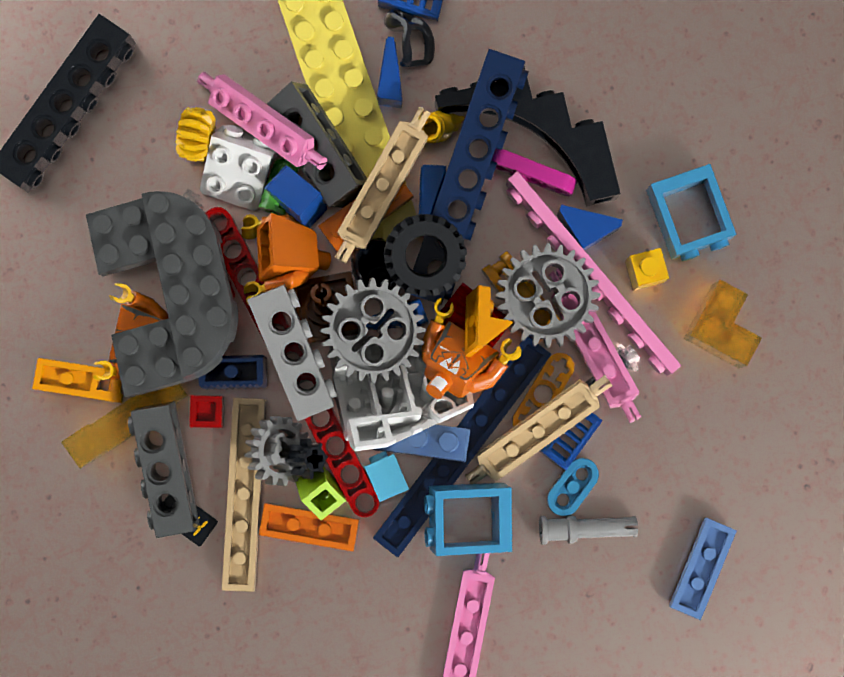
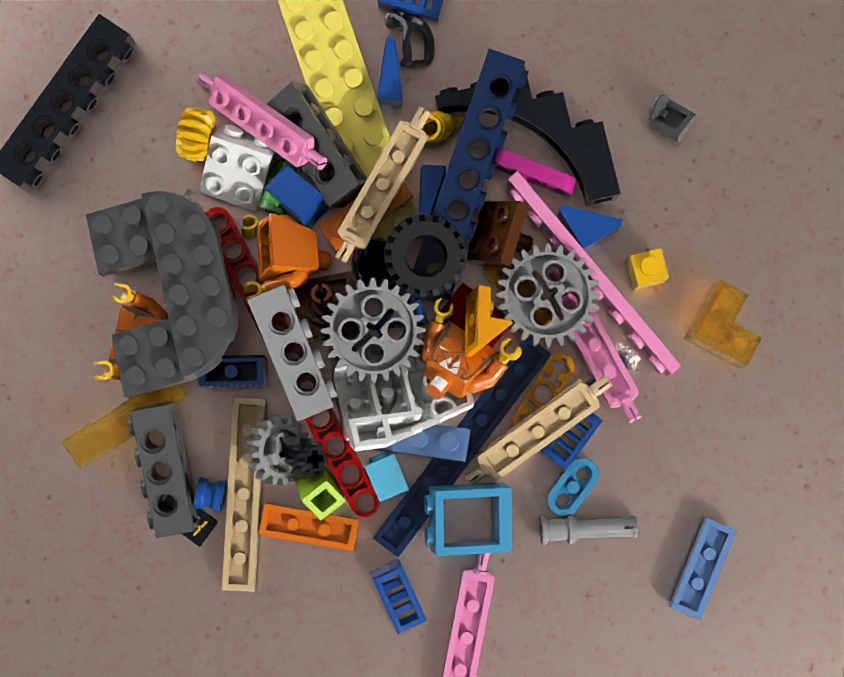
(74, 380): light orange plate -> none
(206, 411): red plate -> none
(210, 494): none -> blue wheel
(385, 572): none -> blue slope
(499, 233): none -> reddish brown plate
(669, 118): none -> dark grey plate
(689, 179): dark azure window -> none

